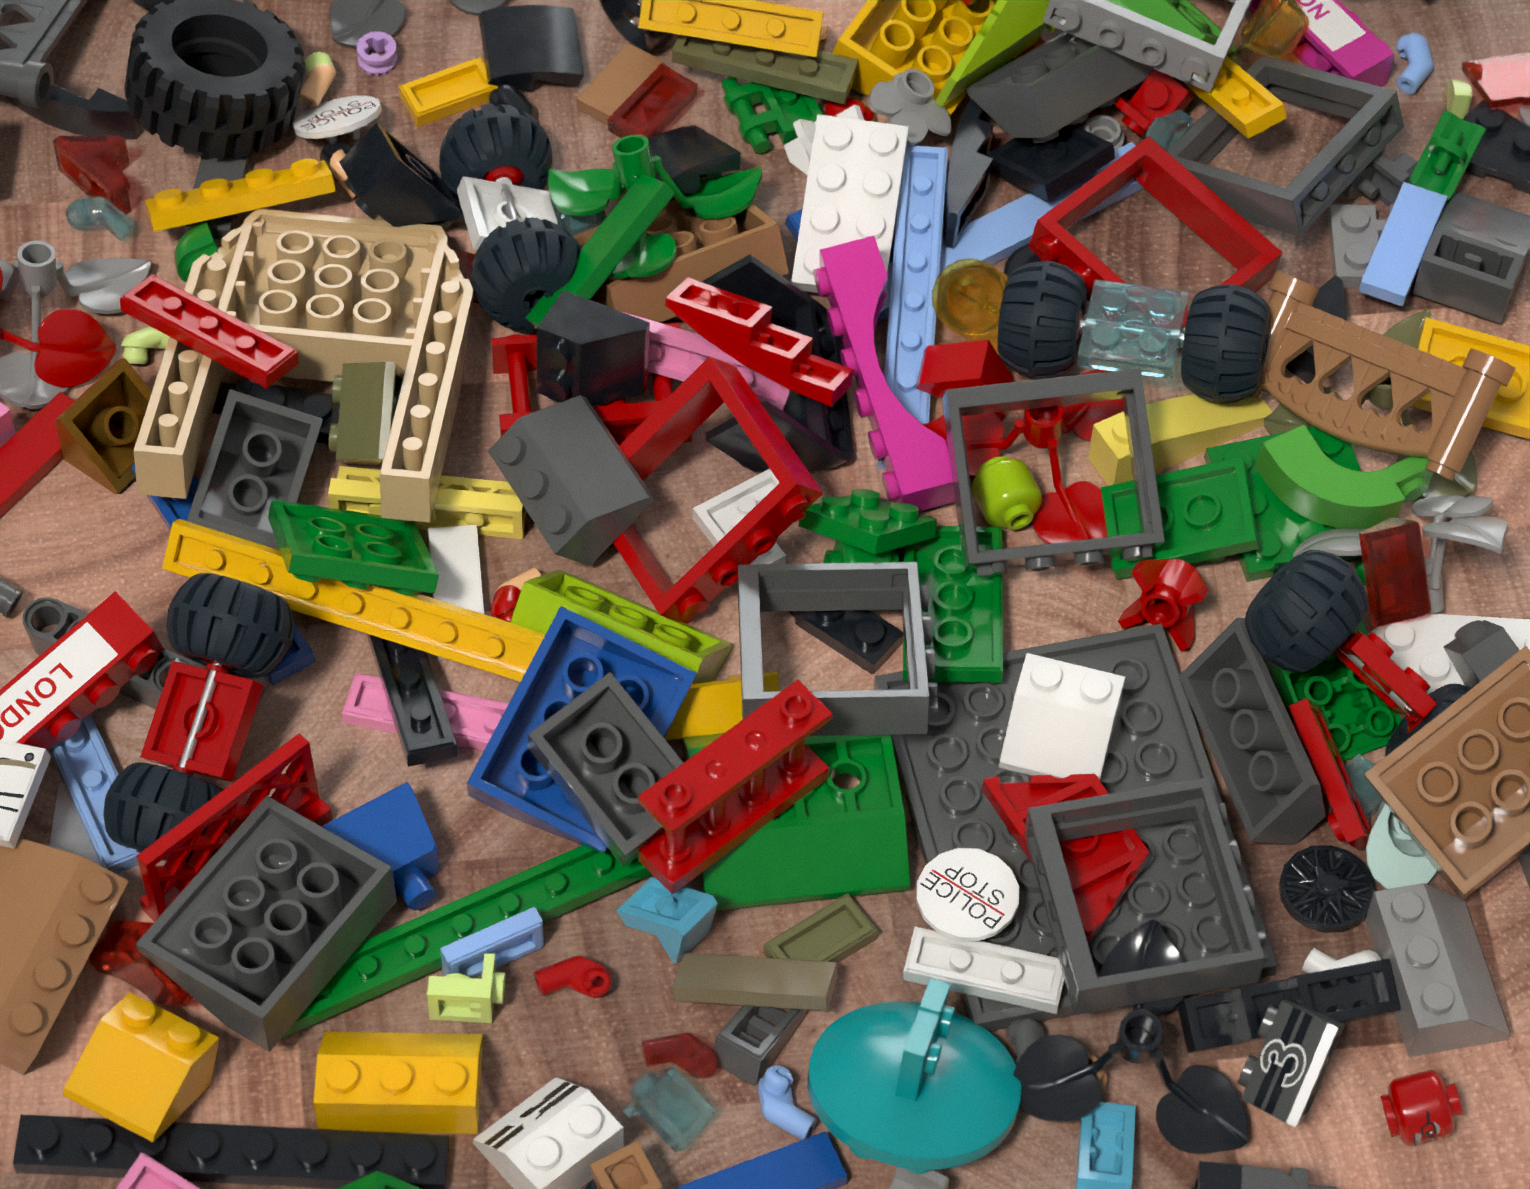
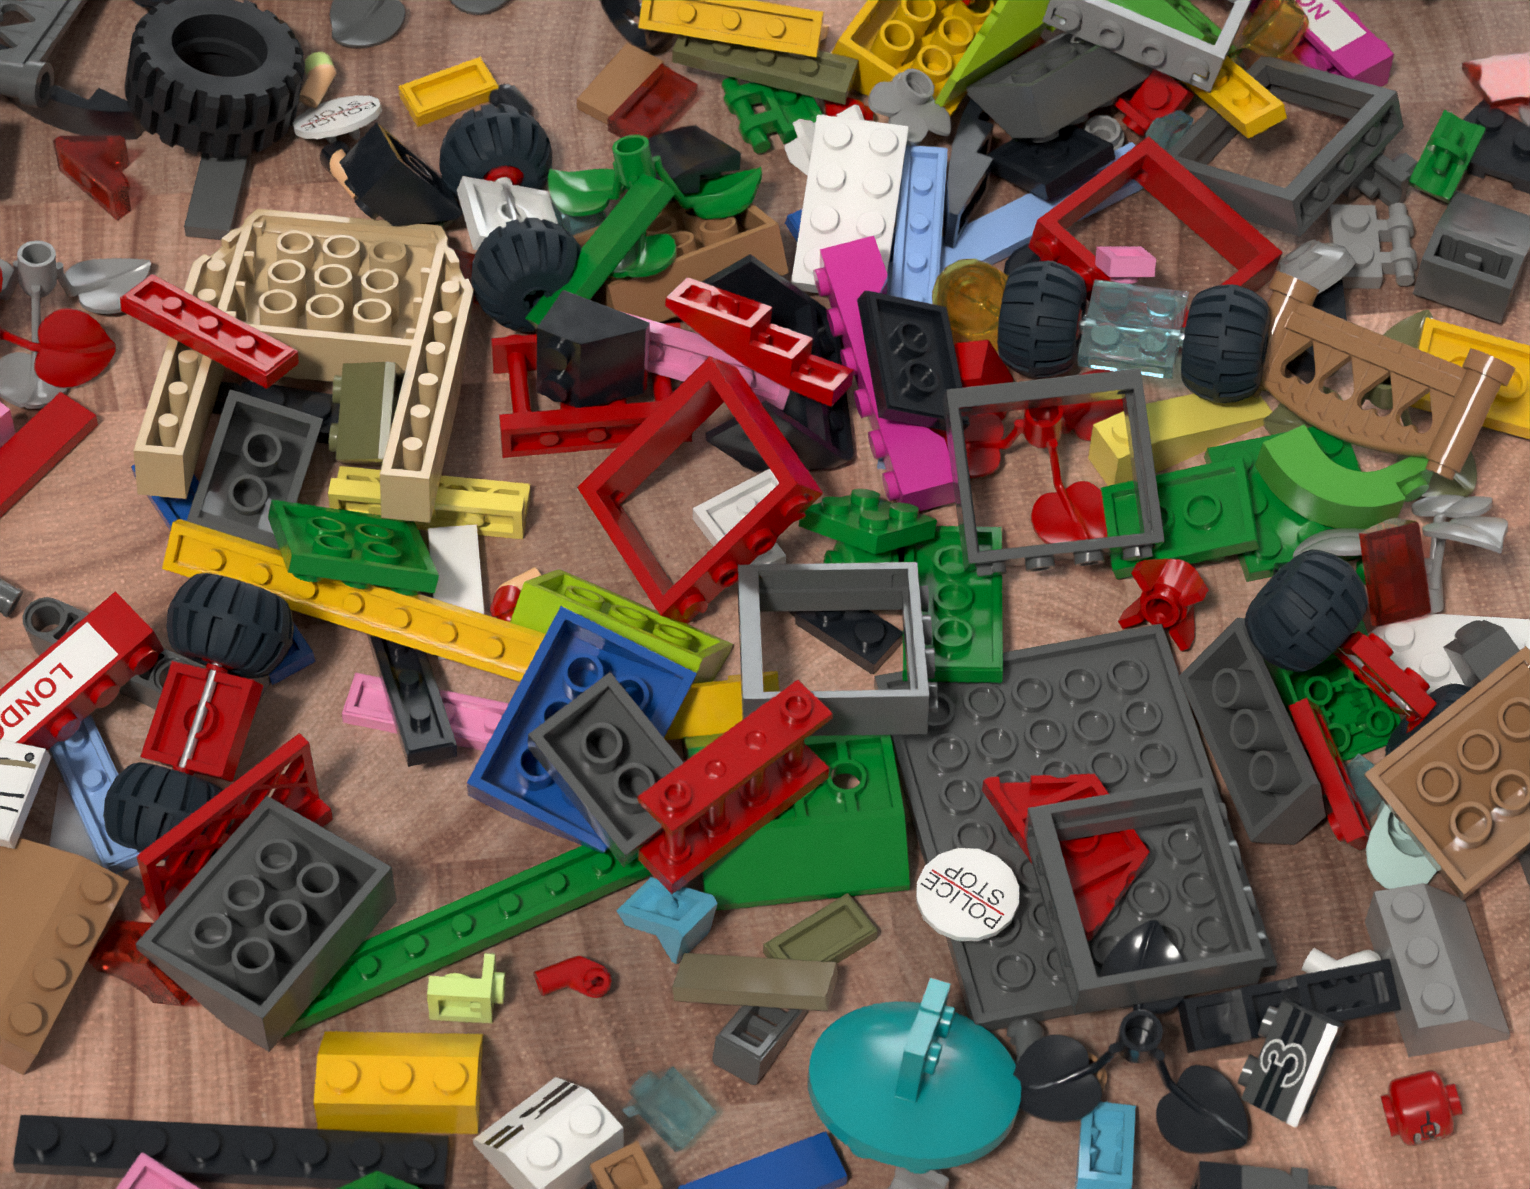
(98, 212): clear light blue arm -> none
(103, 426): pearl gold slope -> none
(138, 342): yellowish green arm -> none
(143, 1067): yellow slope -> none
(191, 246): green piece -> none
(222, 198): yellow plate -> none
(374, 62): lavender bush -> none
(398, 835): blue torso -> none
(505, 939): light blue tile -> none
(531, 45): black slope -> none
(571, 478): dark grey slope -> none
(682, 1050): clear red arm -> none
(778, 1104): light blue arm -> none
(909, 358): none -> black tile
(985, 970): white tile -> none
(1006, 493): lime head -> none
(1061, 719): white slope -> none
(1125, 263): none -> bright pink plate
(1318, 263): none -> light grey piece
(1326, 888): black wheel -> none
(1402, 244): light blue tile -> none
(1420, 61): light blue arm -> none
(1458, 97): yellowish green tile -> none

